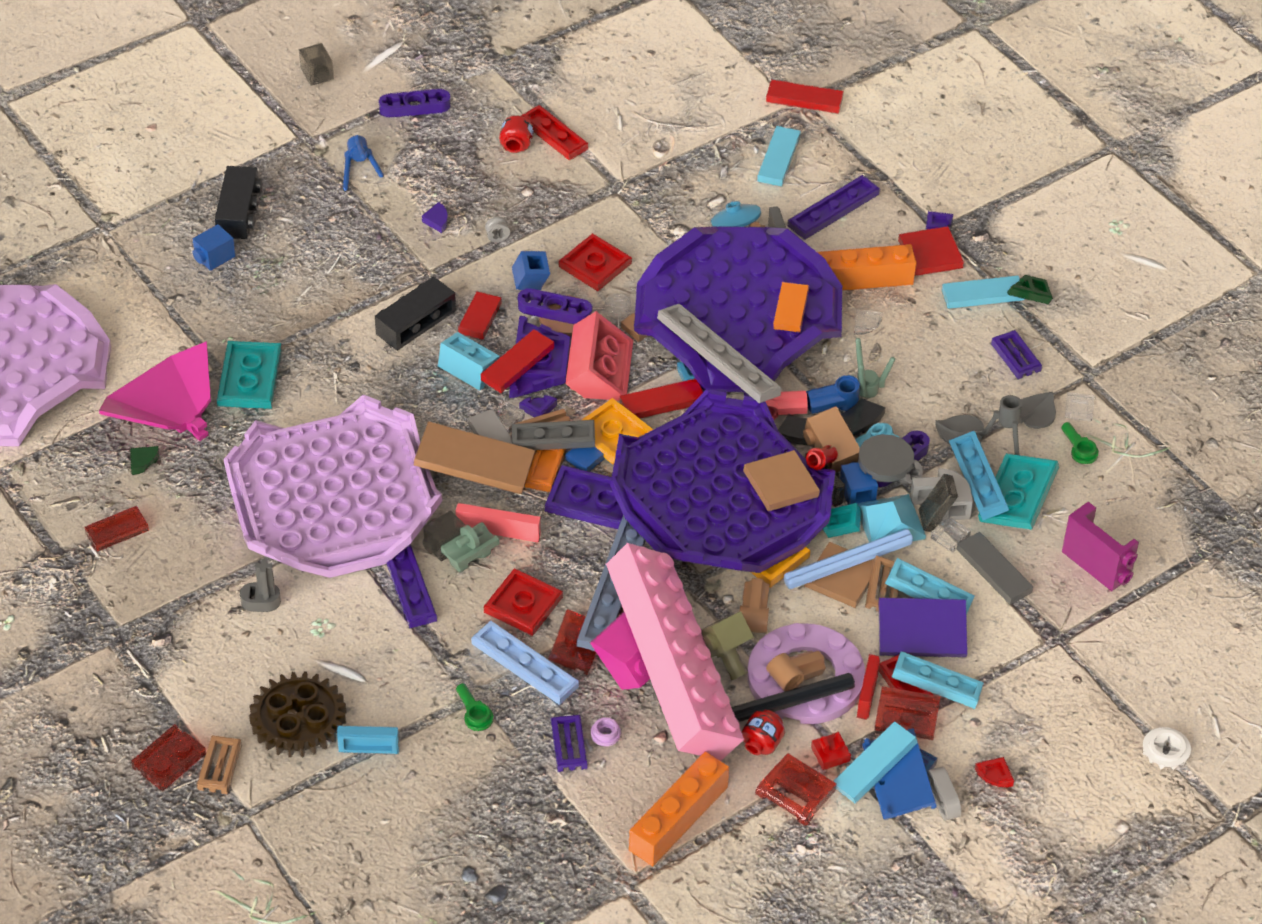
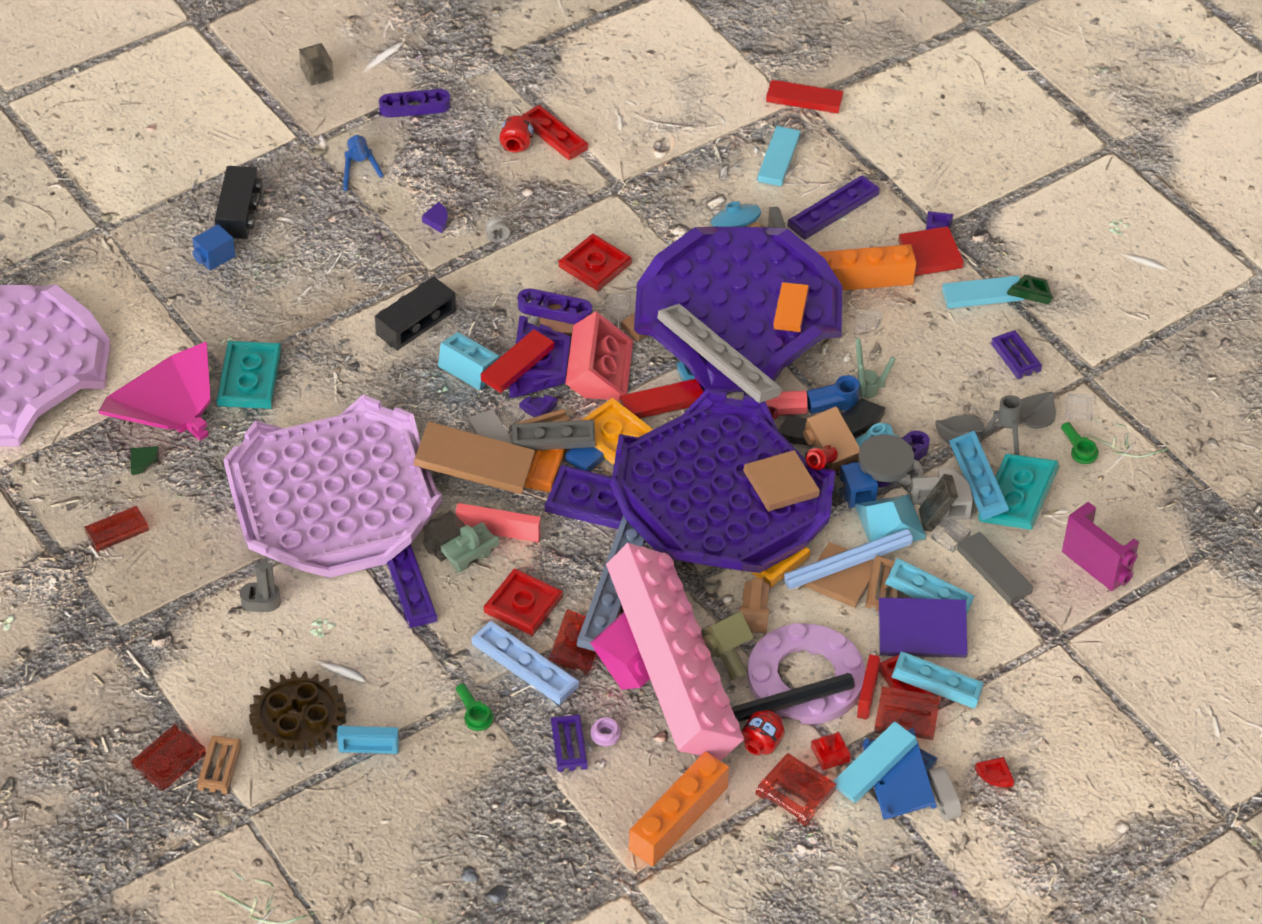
(480, 315): red tile -> none
(530, 270): blue brick -> none
(792, 671): medium nougat piece -> none
(843, 520): teal bracket -> none
(1157, 739): white gear -> none

